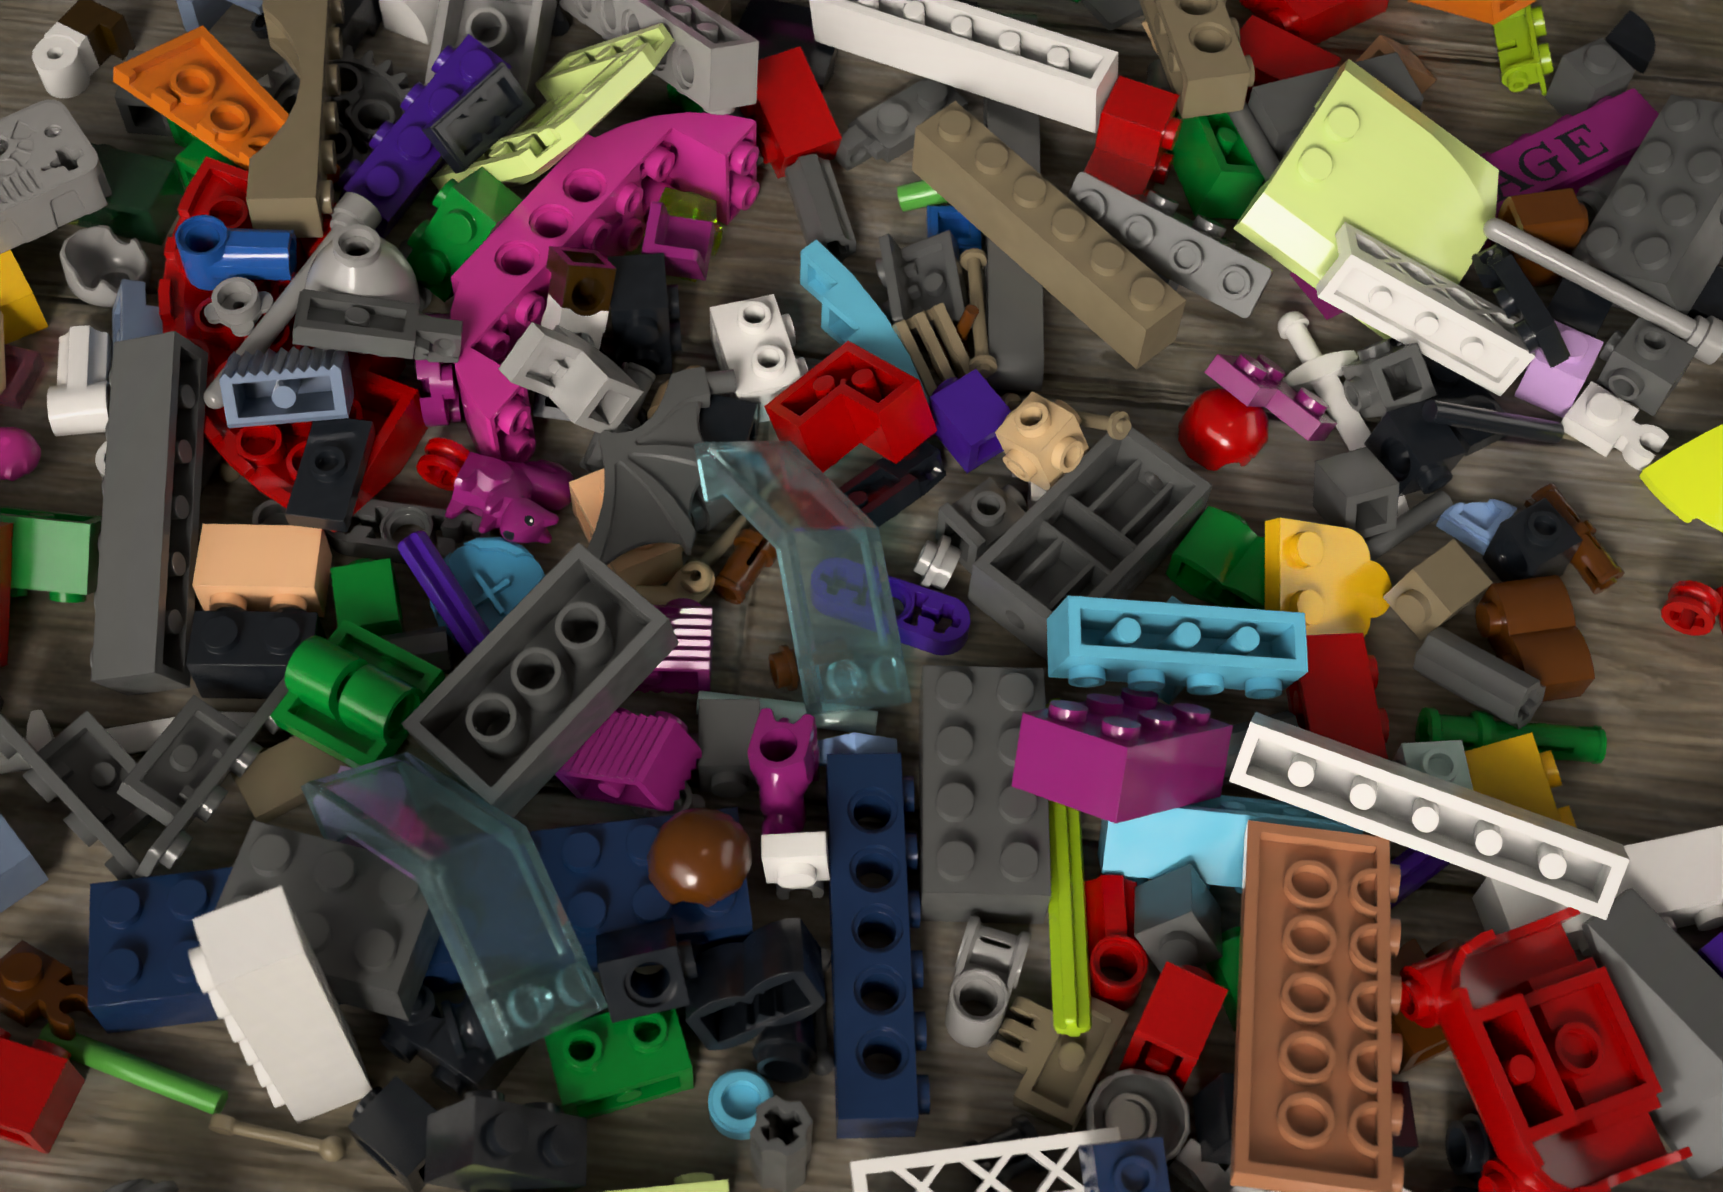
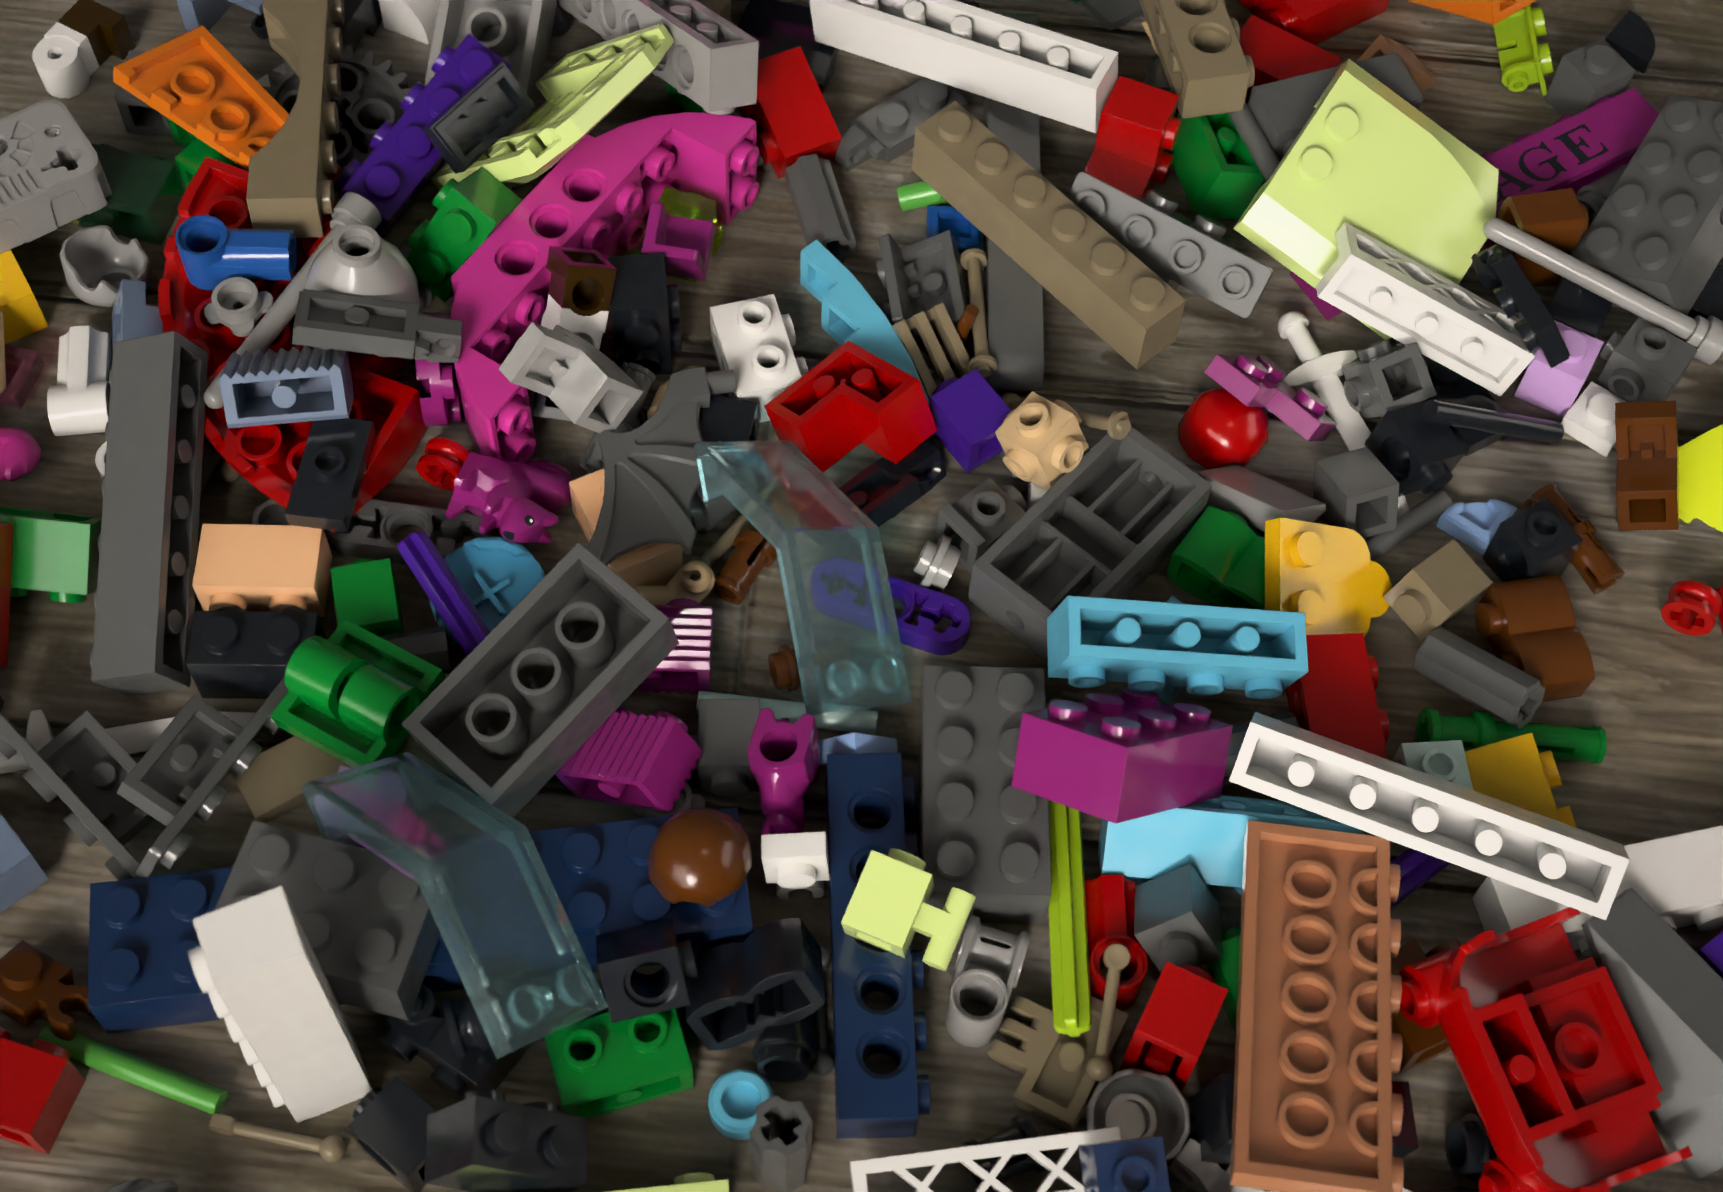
(893, 906): none -> yellowish green brick
(1115, 959): none -> dark tan hinge
(1258, 497): none -> light grey slope
(1647, 465): none -> reddish brown brick

